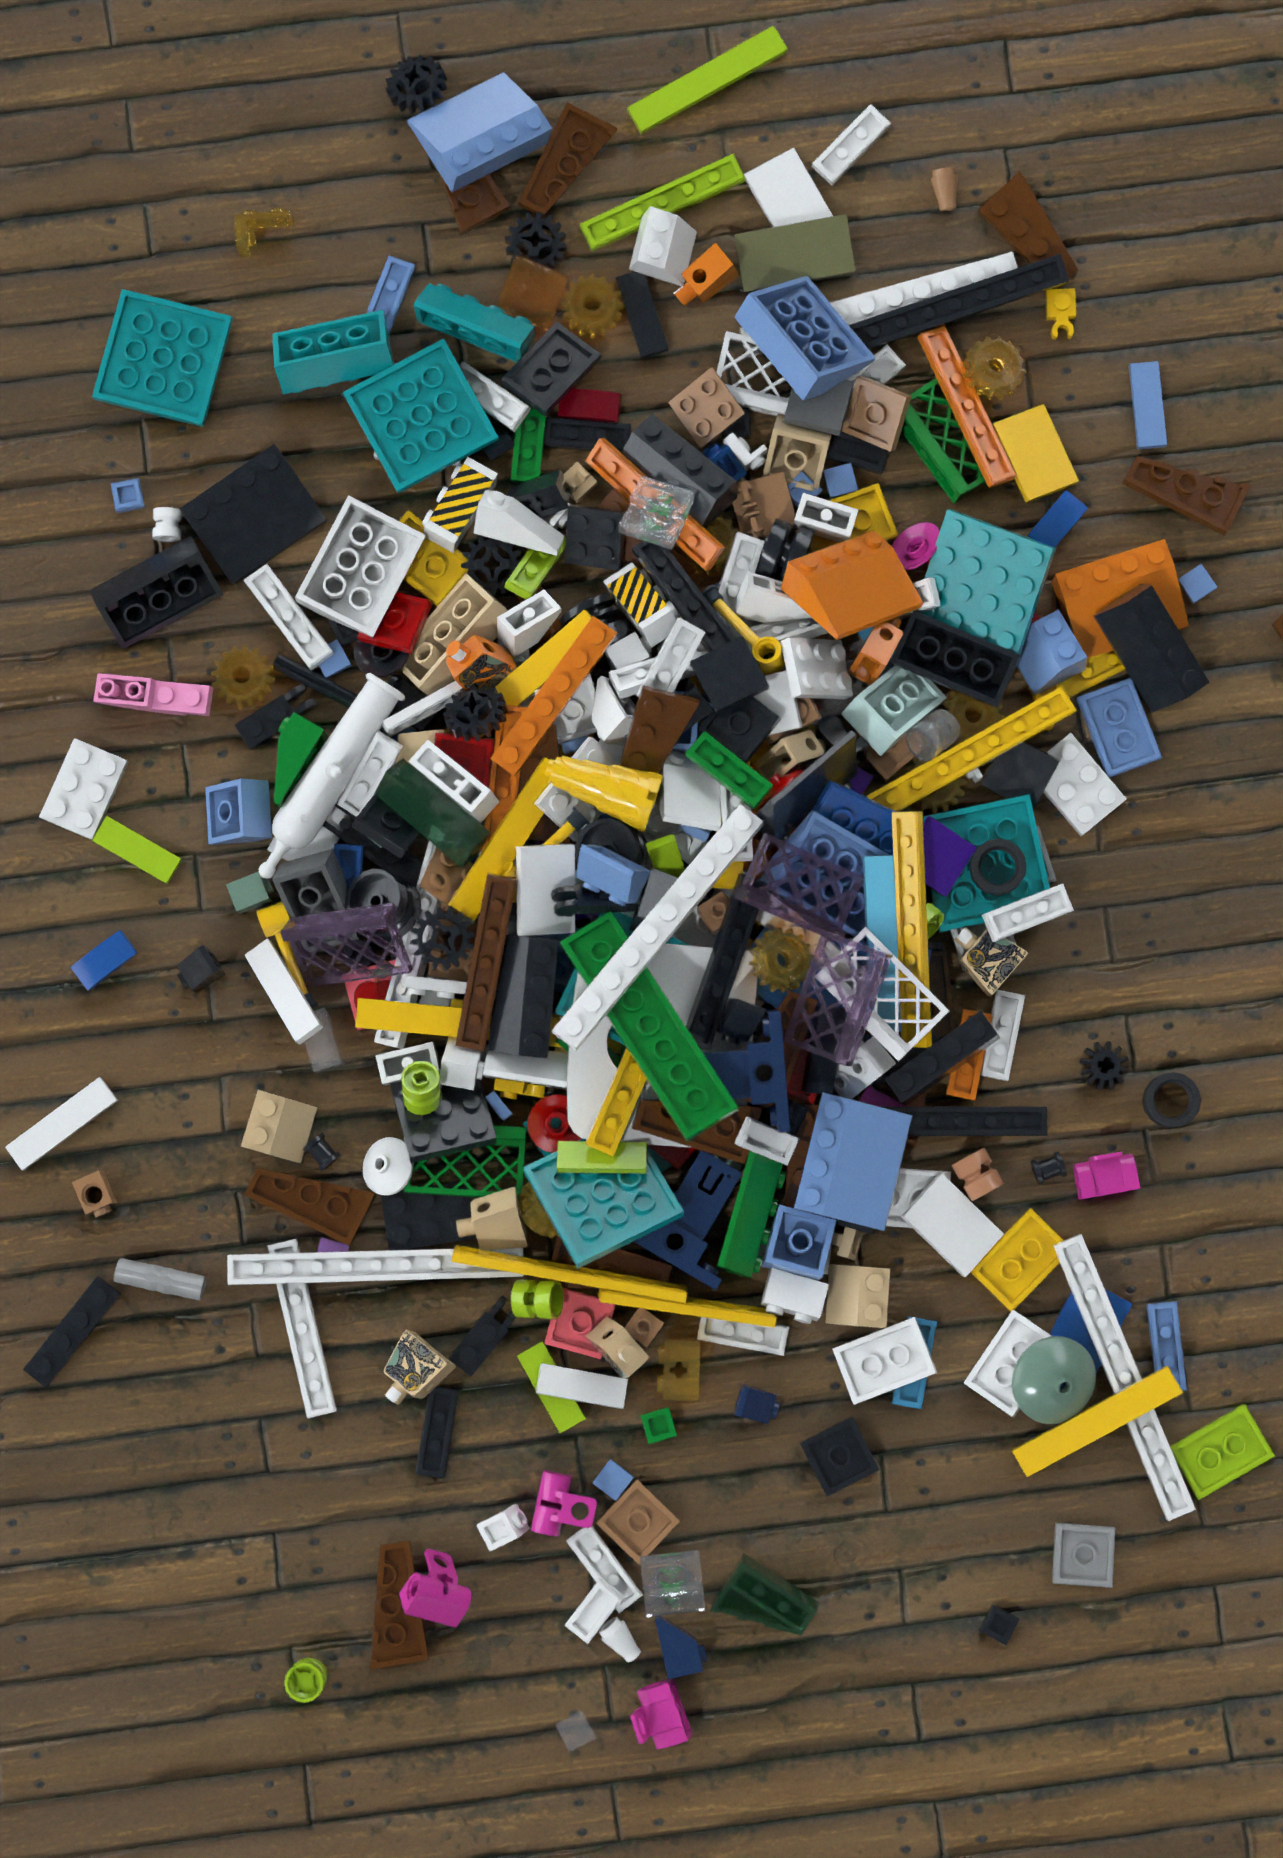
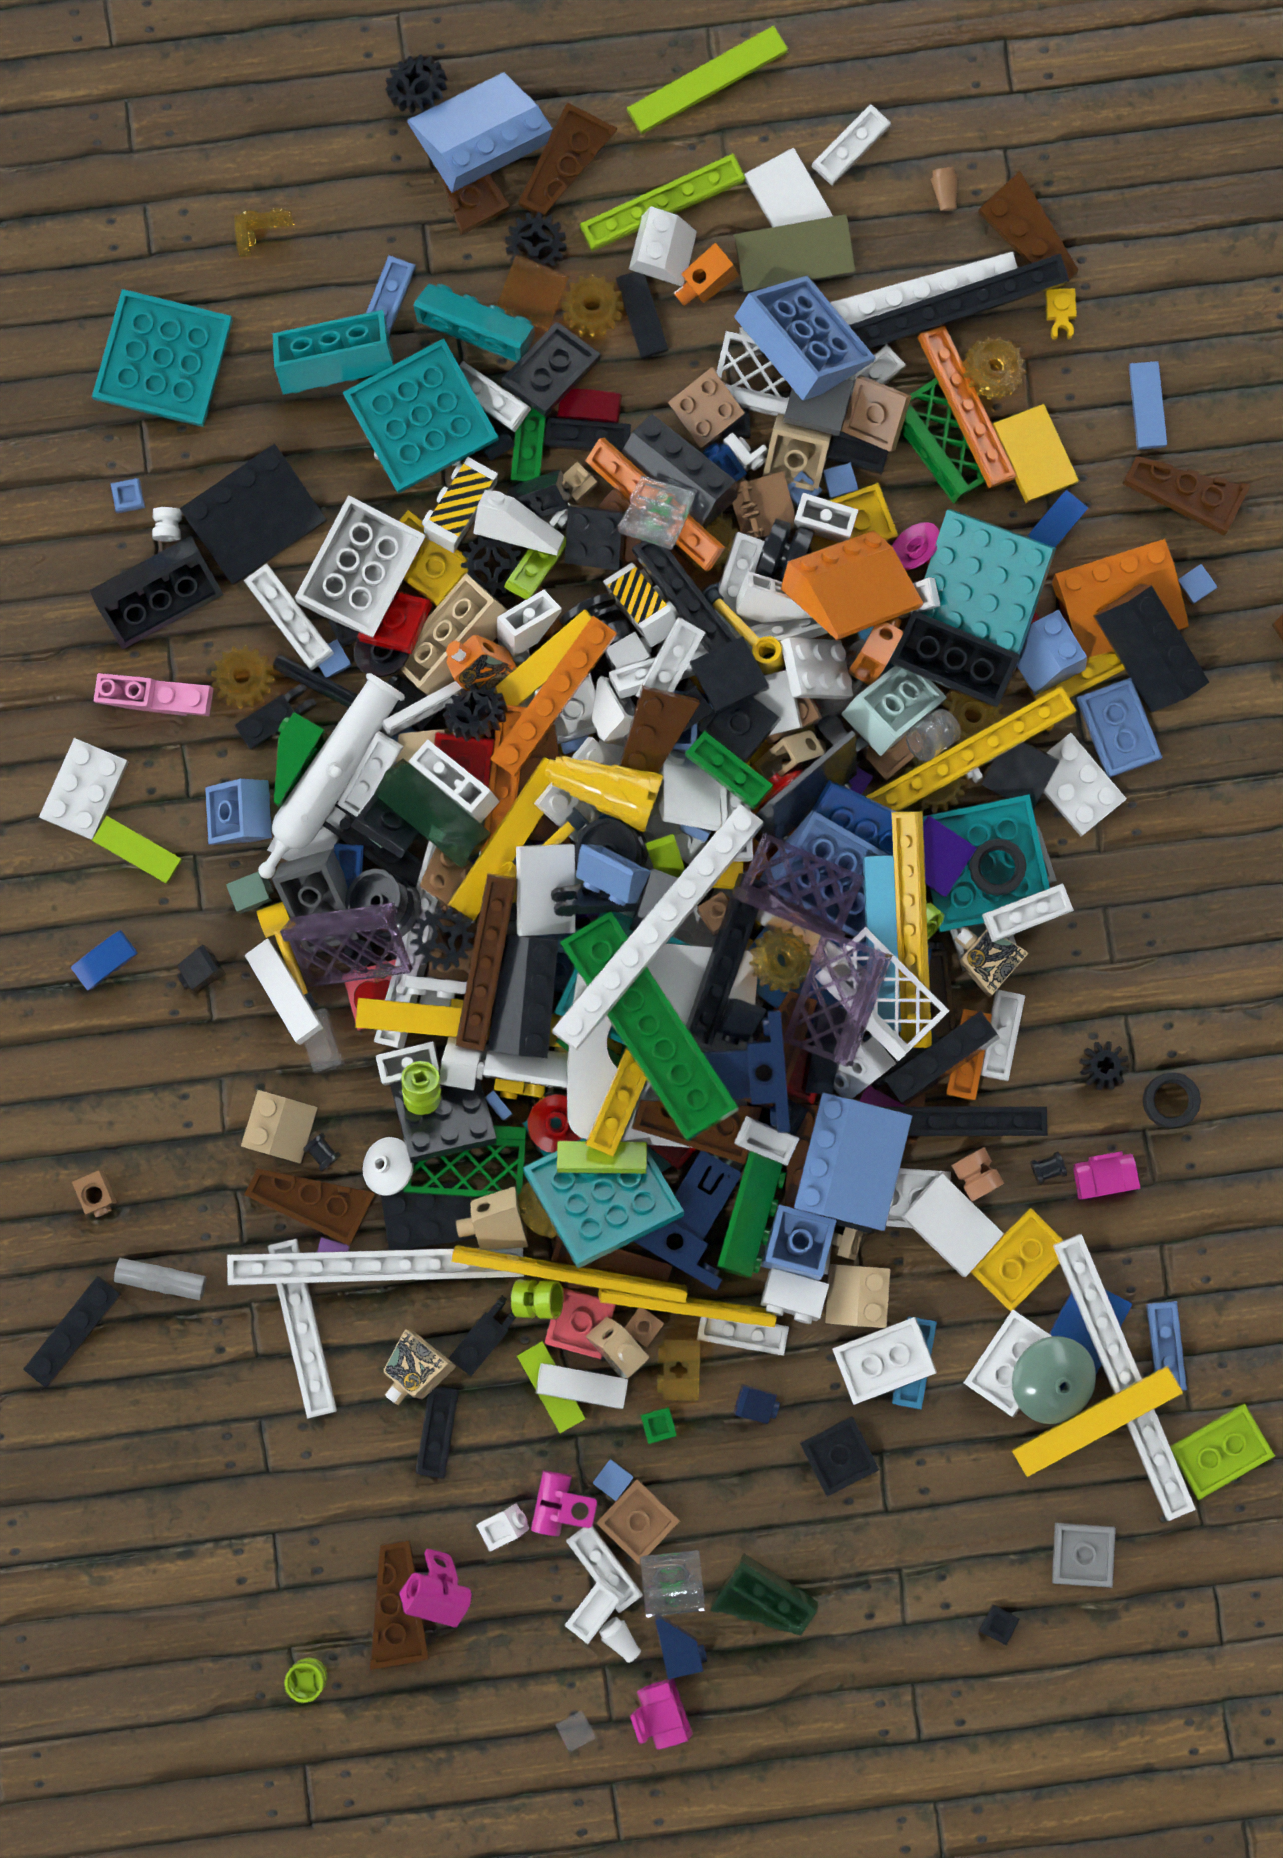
(61, 1123): white tile -> none

